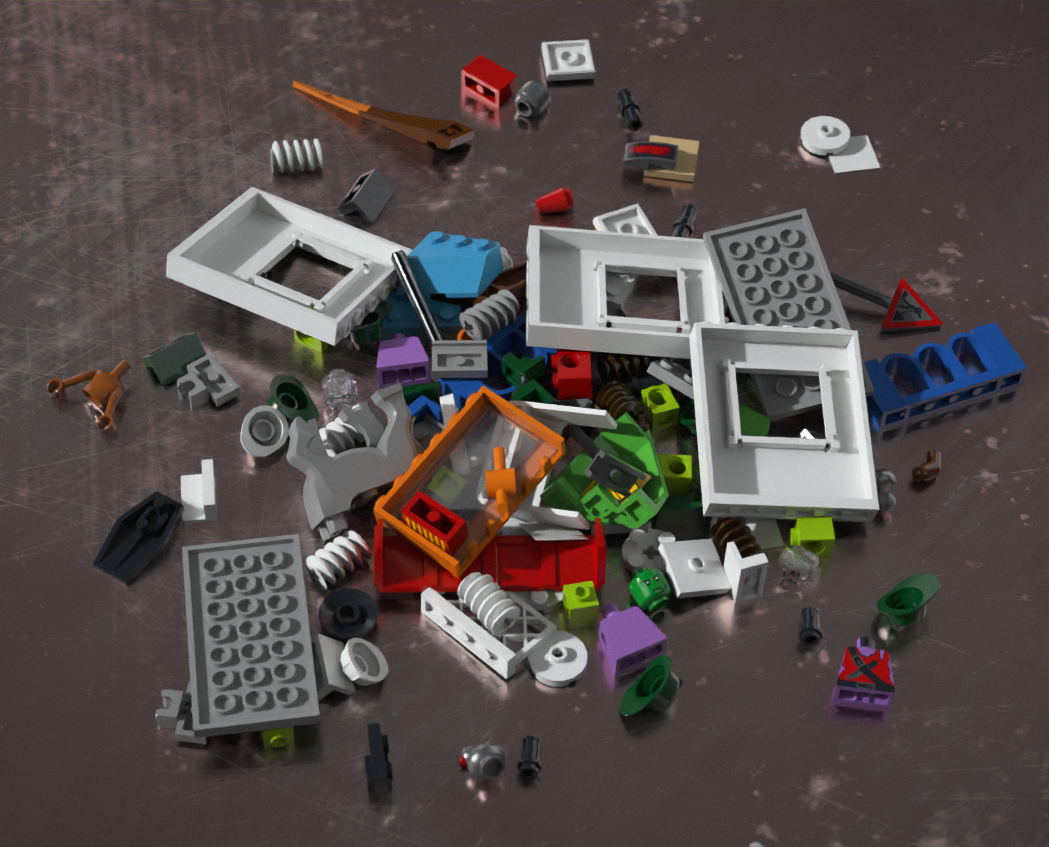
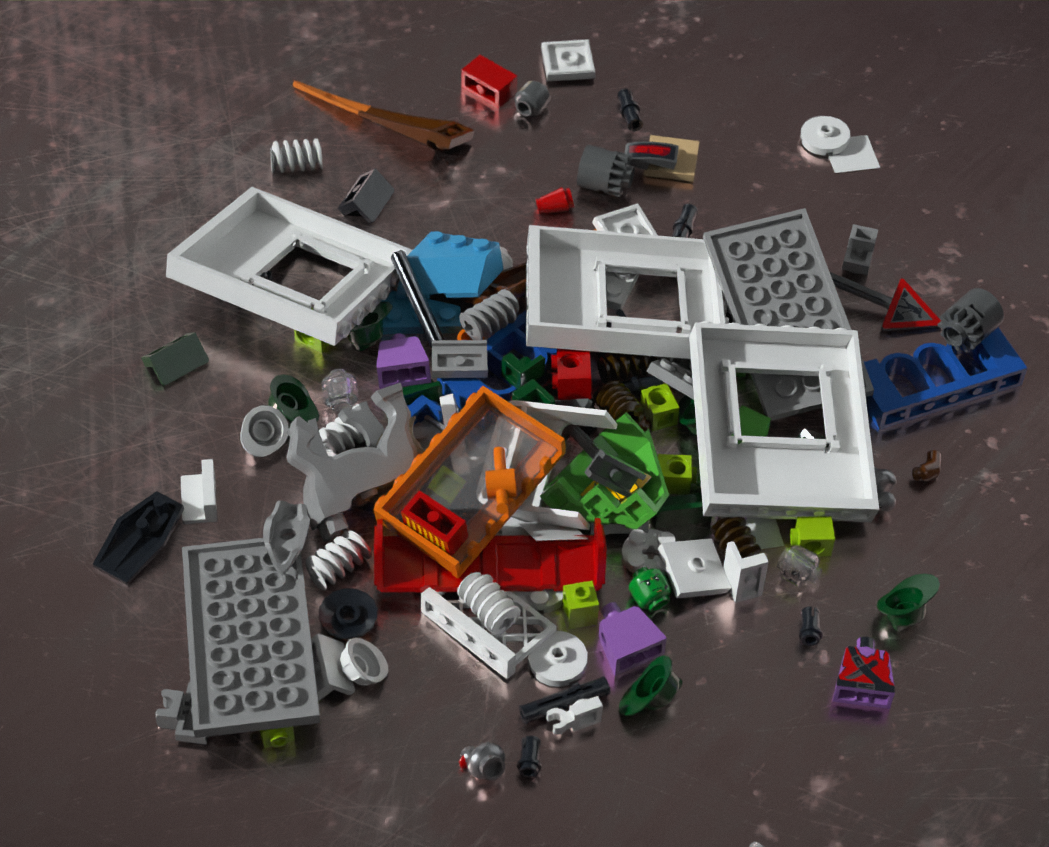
(102, 390): dark orange piece -> none
(205, 381): light grey plate -> none
(283, 520): none -> light grey piece
(377, 764): black plate -> none
(564, 699): none -> black pin
(580, 715): none -> white plate
(605, 170): none -> dark grey gear
(860, 249): none -> light grey brick
(971, 319): none -> dark grey gear

